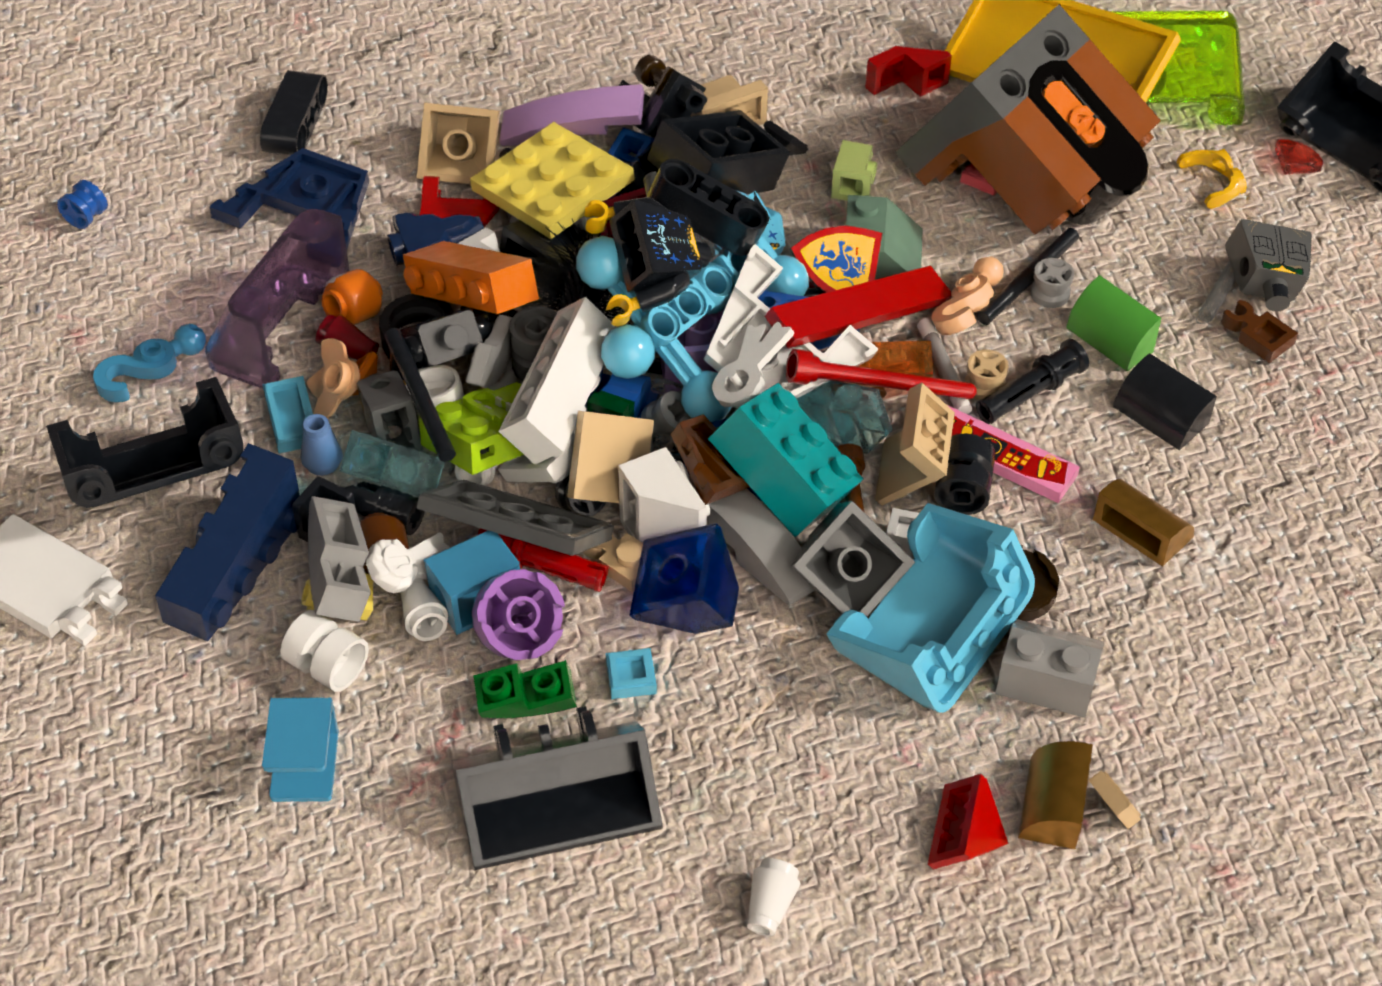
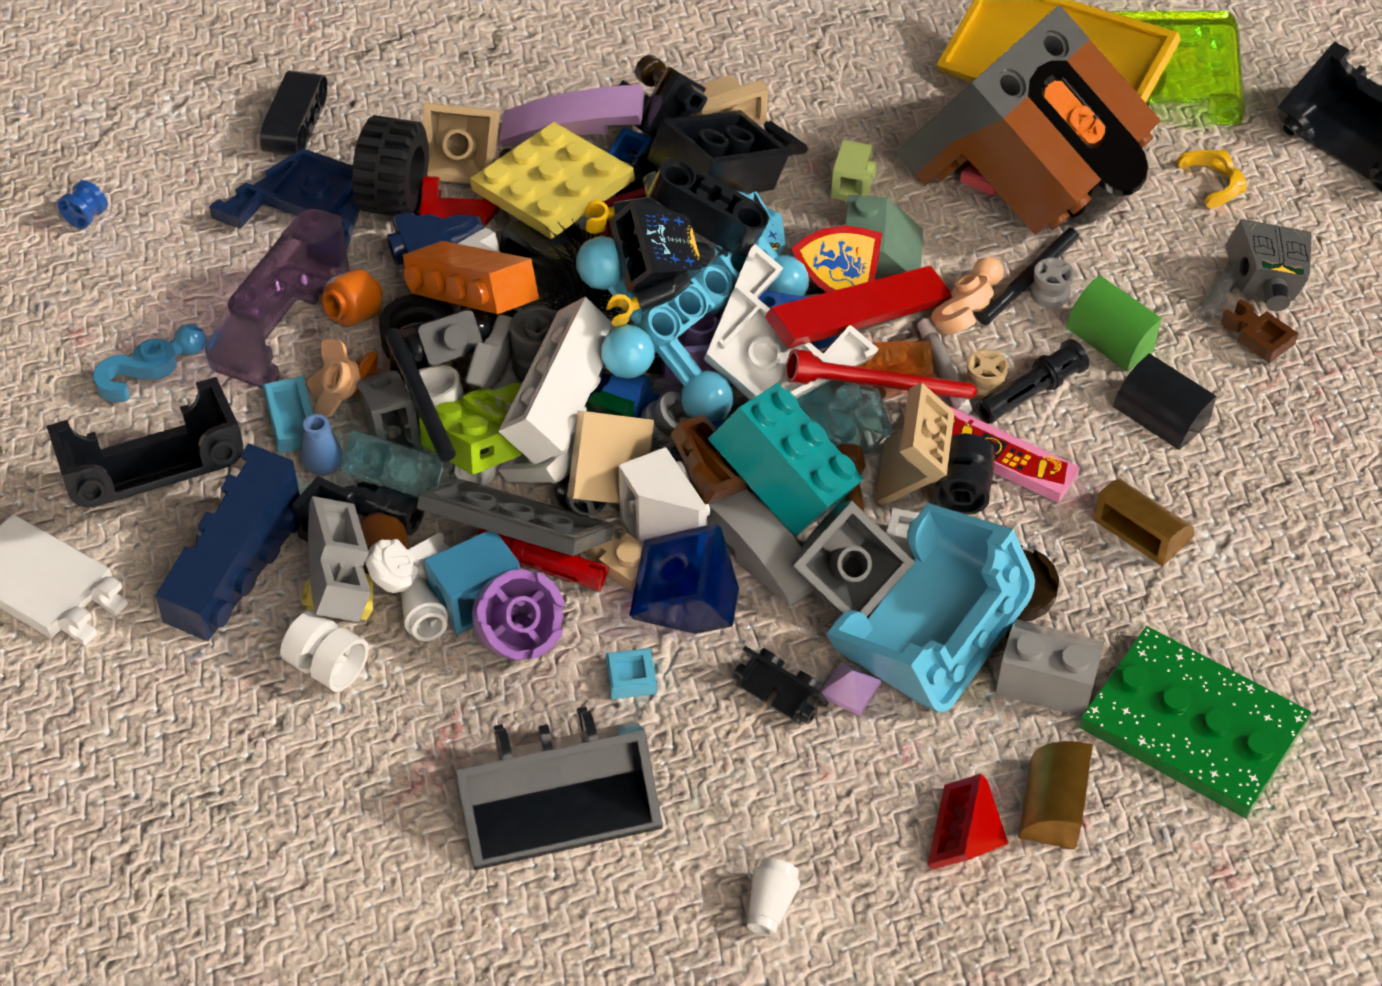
(301, 749): dark azure piece -> none
(340, 328): dark red cone -> none
(390, 165): none -> black tyre
(516, 694): green slope -> none
(743, 378): white piece -> none
(796, 693): none -> black hinge
(850, 688): none -> lavender slope
(916, 67): red slope -> none
(1115, 799): tan tile -> none
(1195, 721): none -> green plate
(1297, 157): clear red tile -> none

